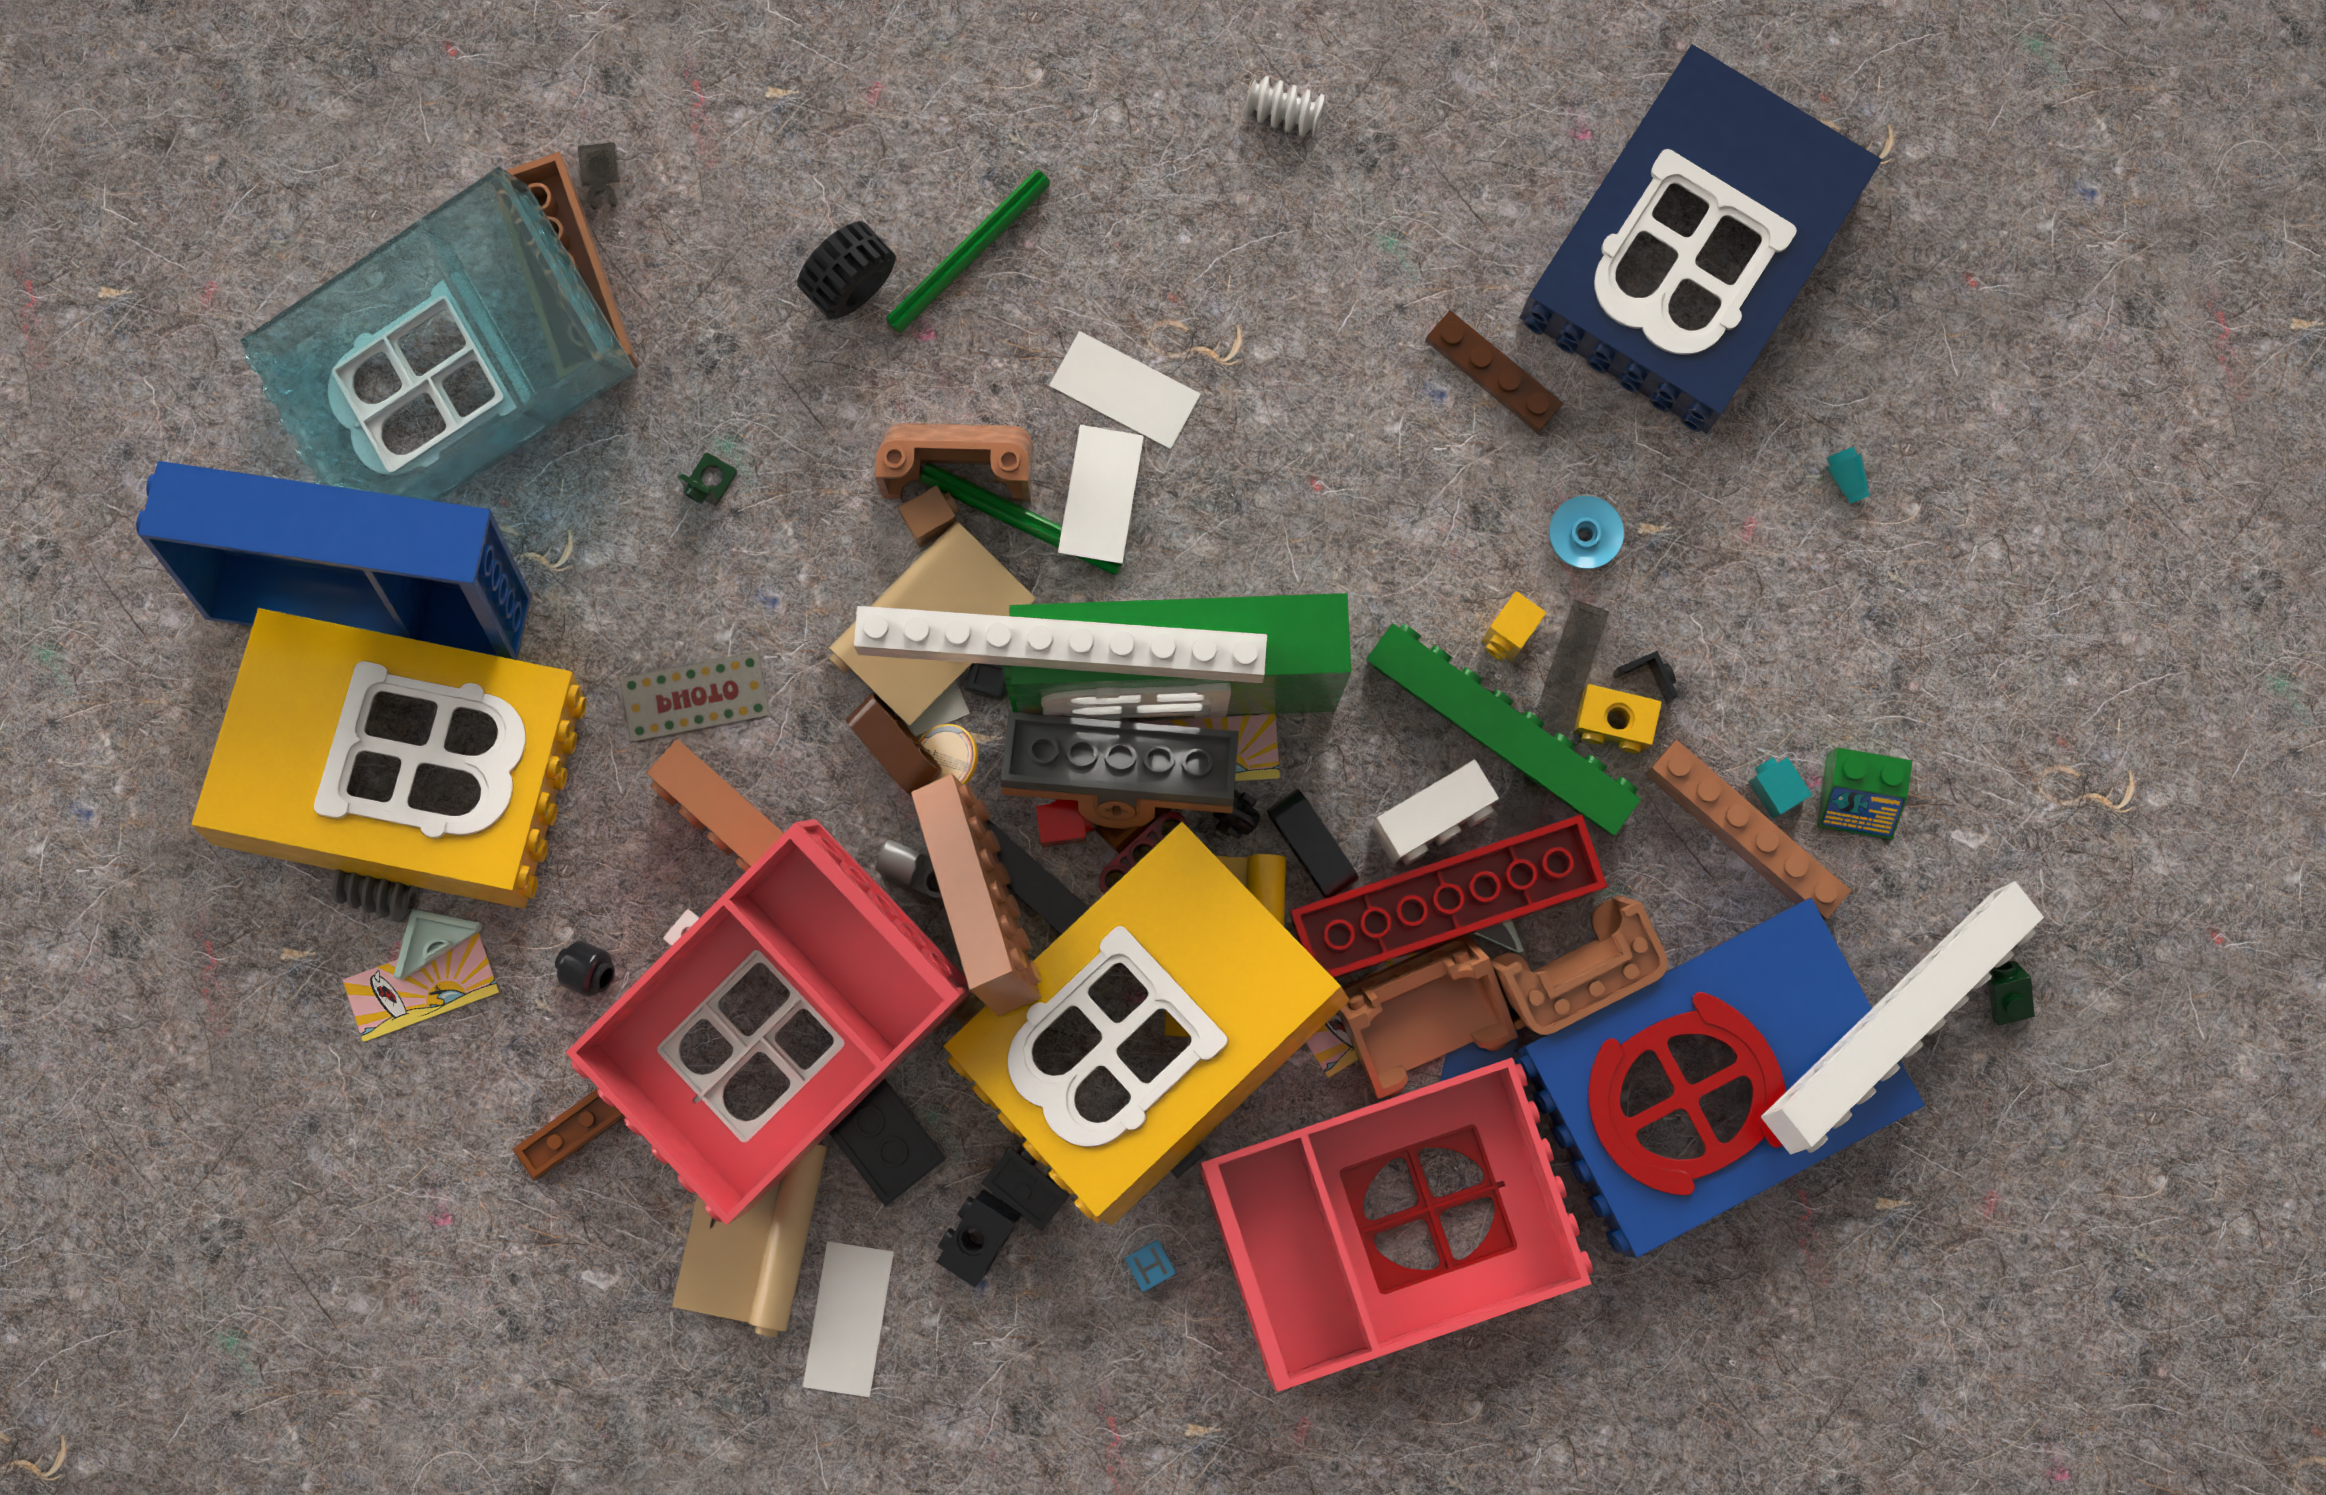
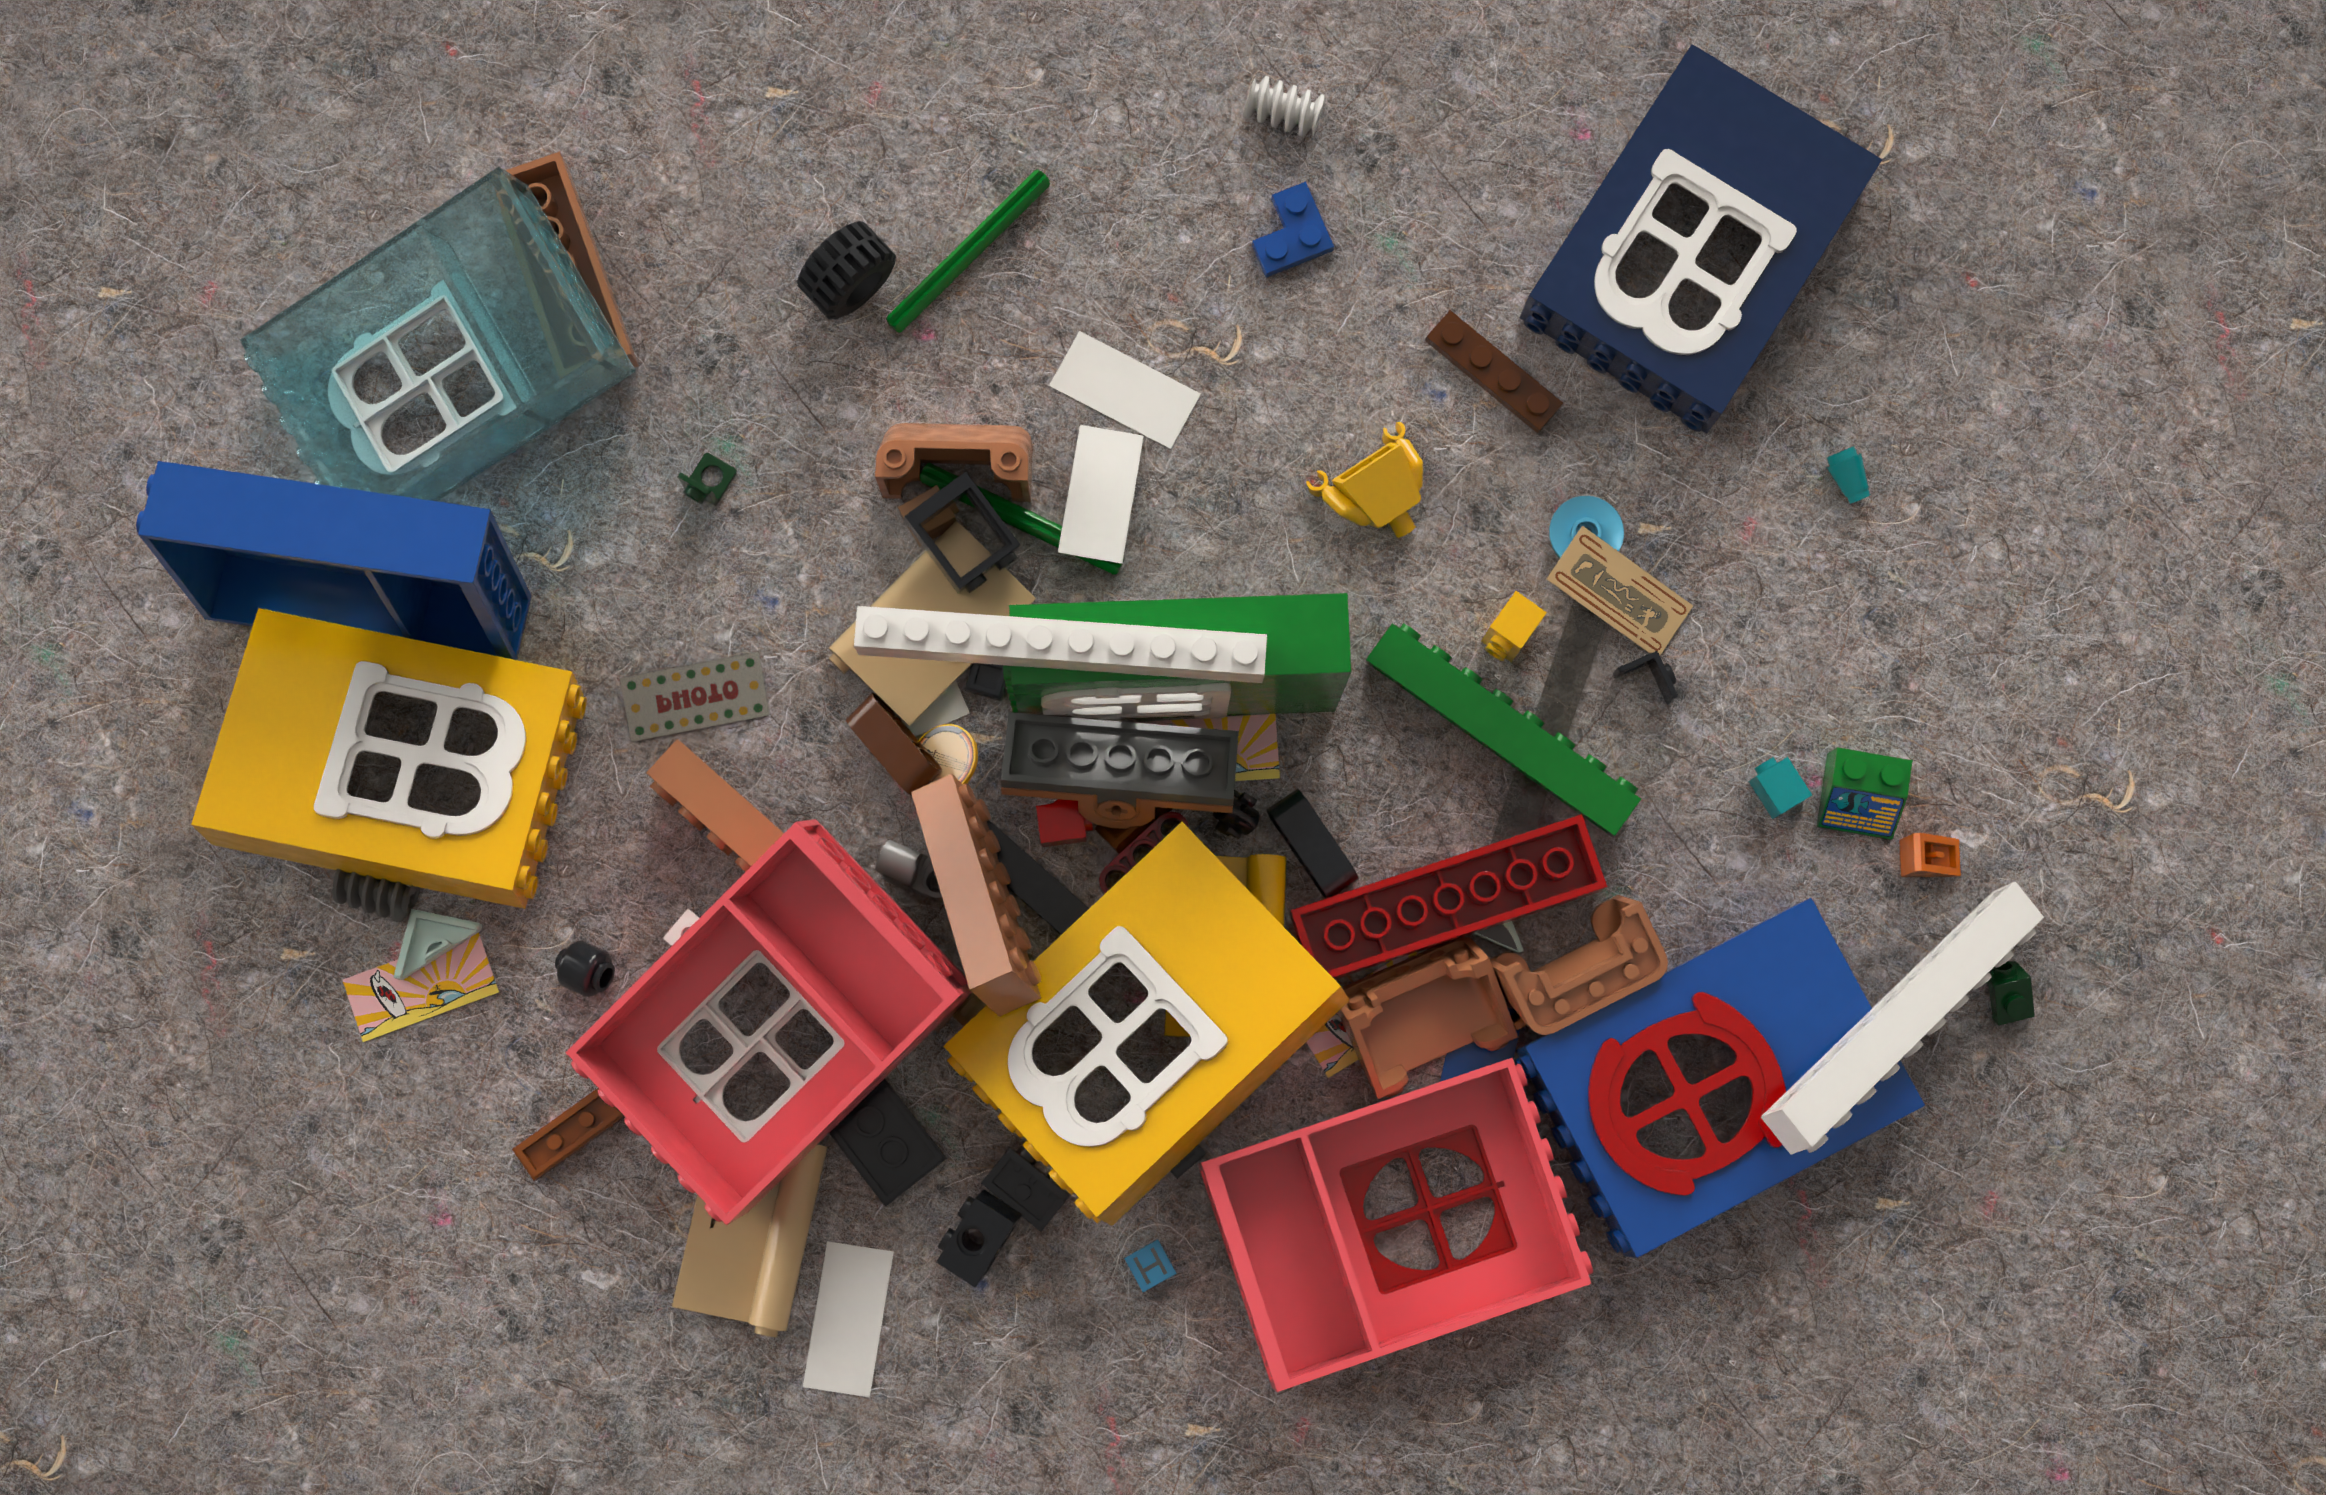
(599, 168): clear smoke plate -> none
(939, 502): none -> black window
(1302, 234): none -> blue plate
(1378, 487): none -> yellow torso
(1435, 814): white brick -> none
(1619, 592): none -> tan sticker
(1638, 712): yellow brick -> none
(1746, 829): nougat brick -> none
(1929, 856): none -> orange slope

